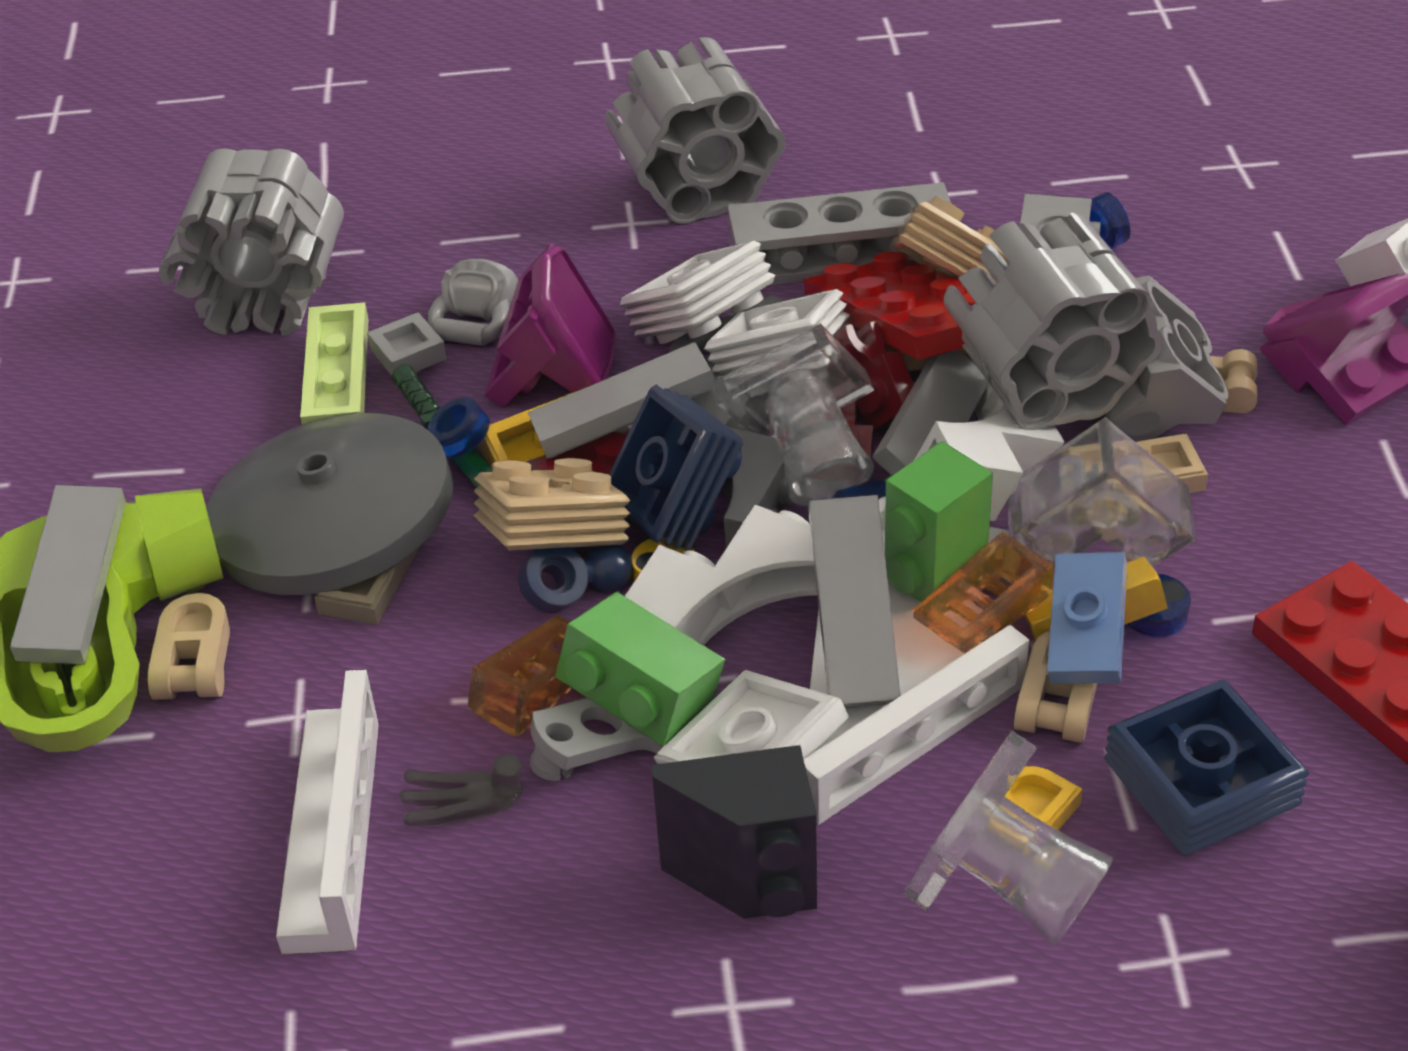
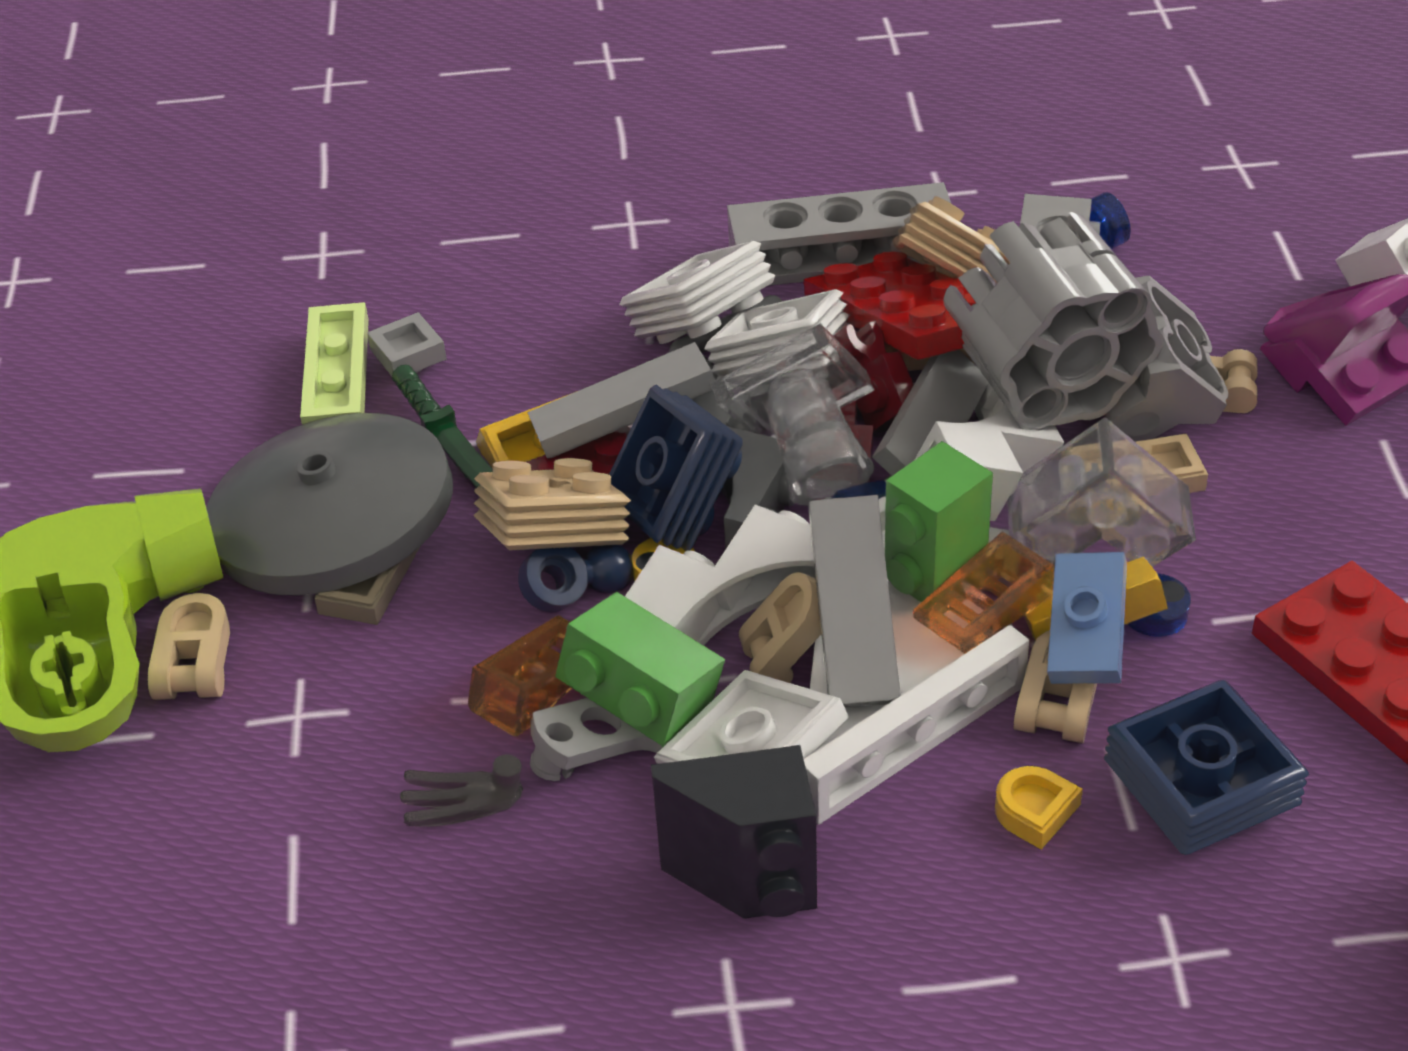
(68, 575): light grey tile -> none
(253, 240): light grey piece -> none
(330, 825): white fence -> none
(459, 426): clear blue tile -> none
(473, 290): light grey piece -> none
(552, 331): magenta piece -> none
(694, 132): light grey piece -> none
(782, 627): none -> tan plate
(1012, 851): clear plant -> none

